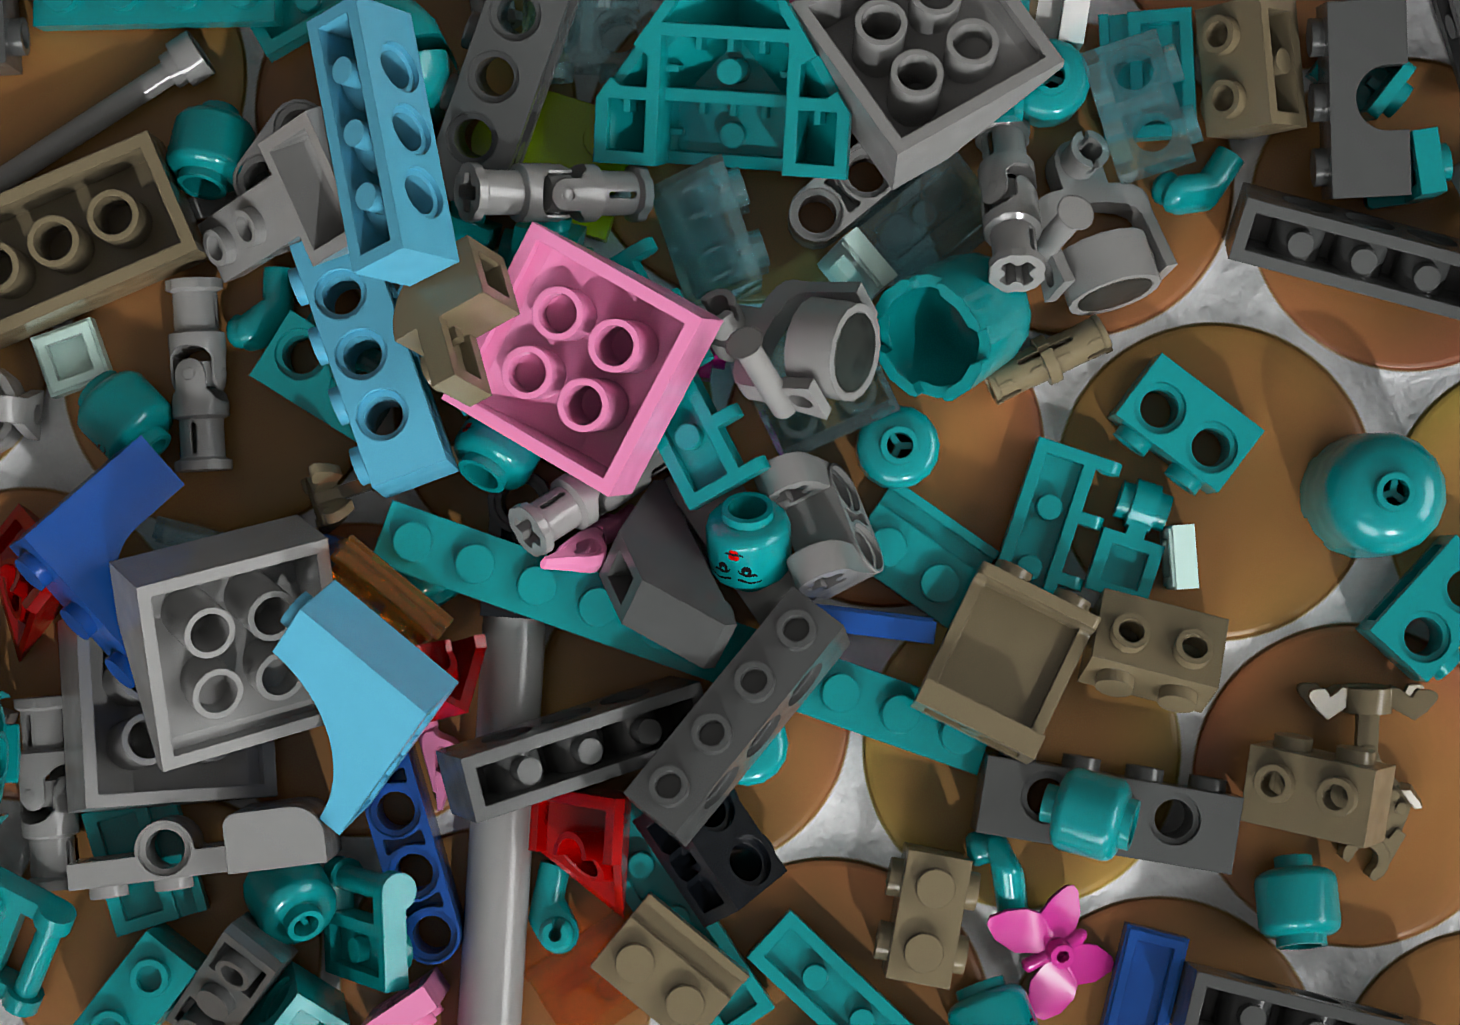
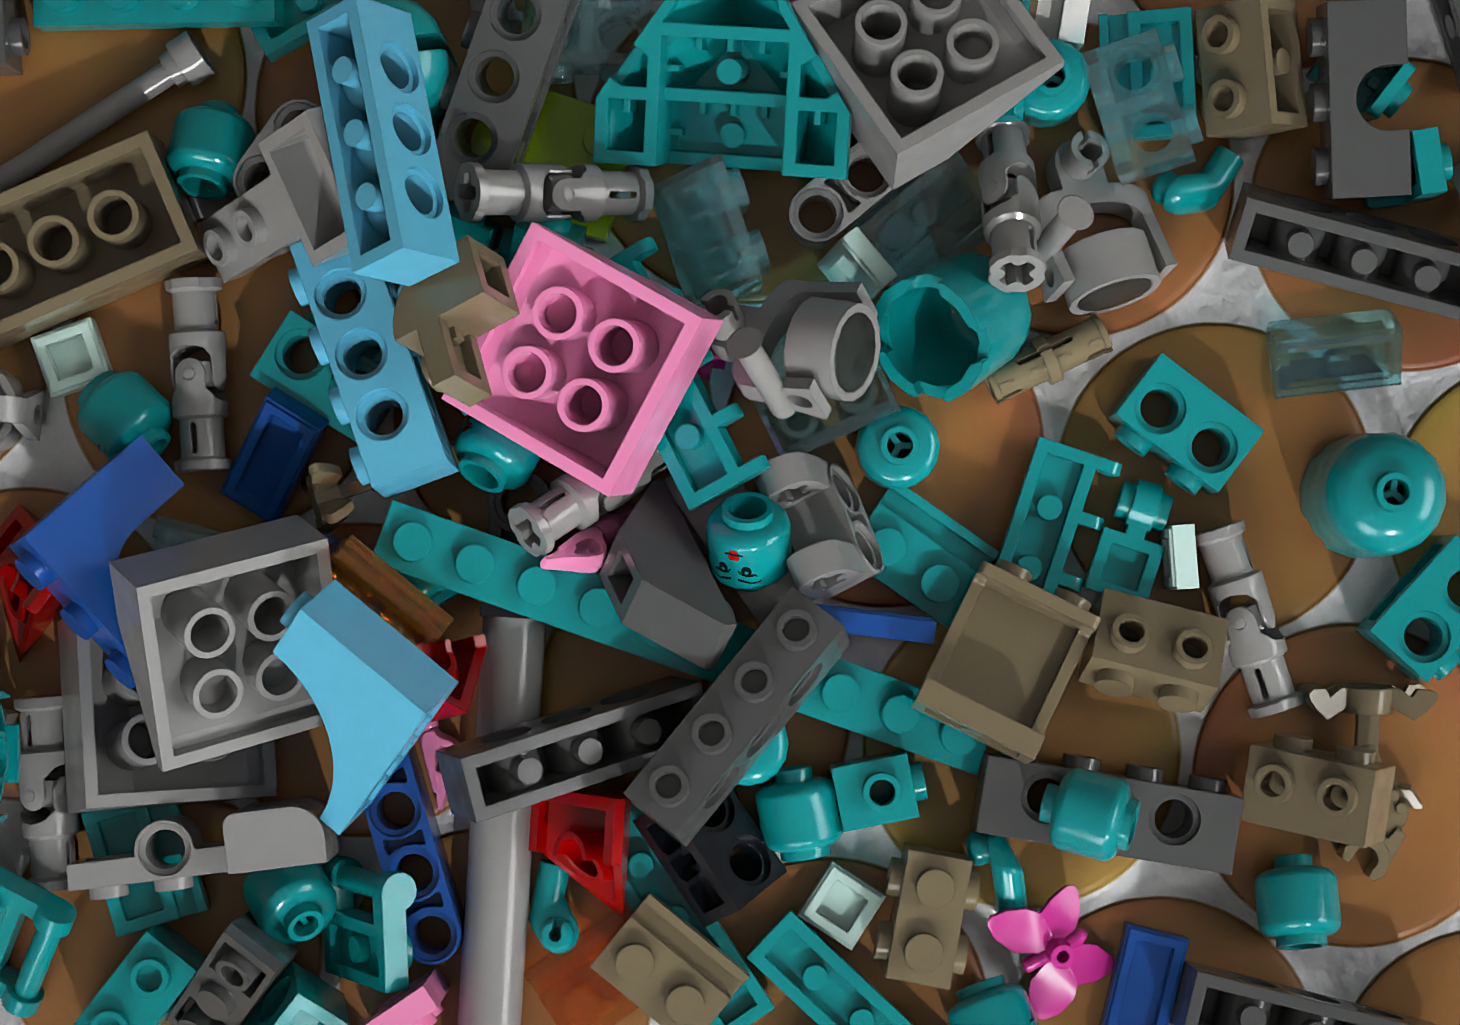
(260, 323): teal arm -> none
(274, 455): none -> blue tile
(799, 814): none -> teal head
(841, 905): none -> light aqua tile
(877, 789): none -> teal brick
(1255, 641): none -> light grey piece
(1335, 353): none -> clear light blue slope

